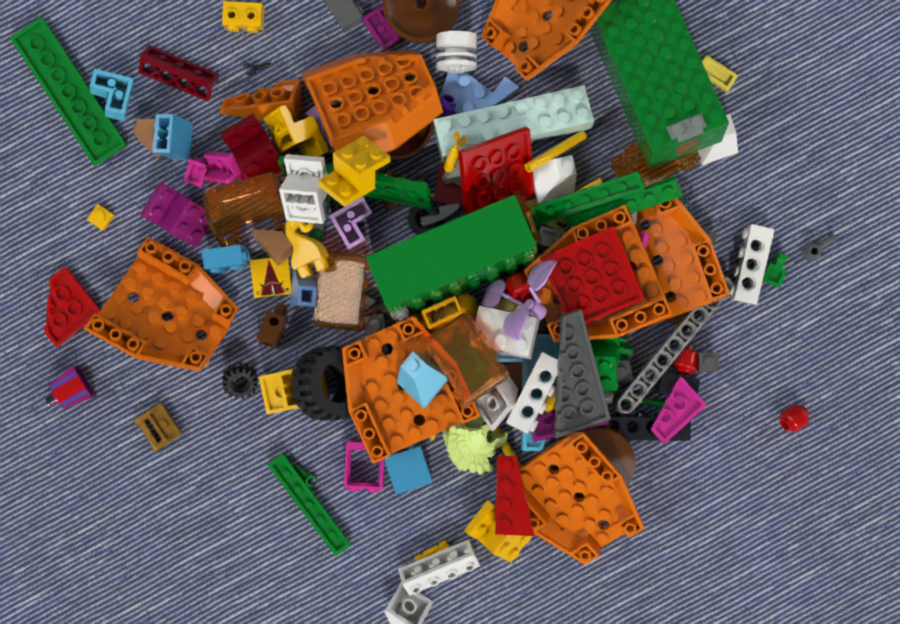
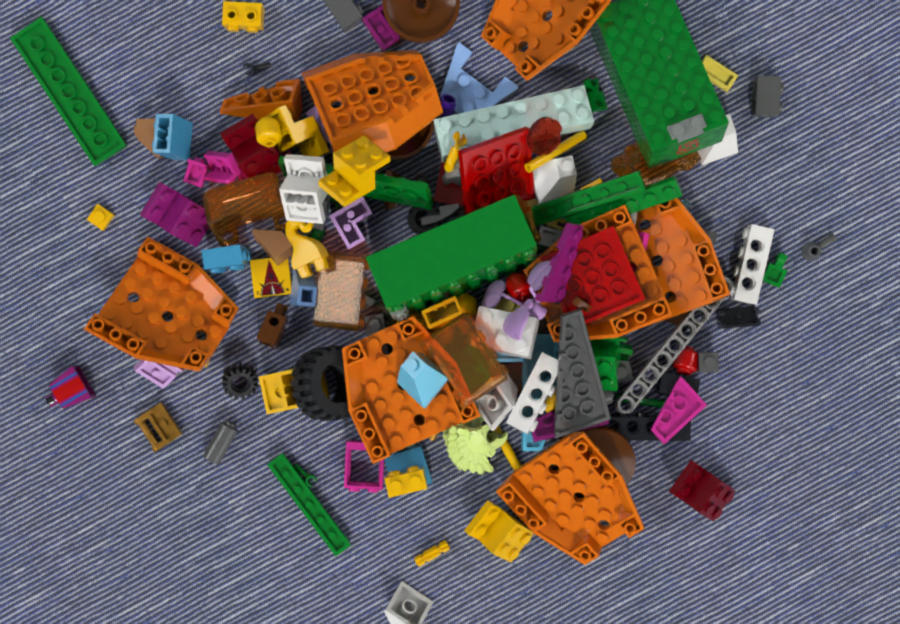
(67, 307): red plate -> none
(116, 89): medium azure brick -> none
(157, 373): none -> lavender plate
(178, 69): dark red fence -> none
(220, 442): none -> dark grey brick
(268, 131): none -> yellow head
(405, 481): none -> yellow brick
(438, 567): white brick -> none
(456, 55): white wheel -> none
(511, 500): red wing -> none
(544, 136): none -> clear red tile
(555, 284): none -> magenta wing
(580, 303): none -> reddish brown tile
(595, 97): none -> green plate
(702, 491): none -> dark red bracket
(738, 317): none -> black hinge
(766, 96): none -> dark grey brick
(794, 418): red head -> none

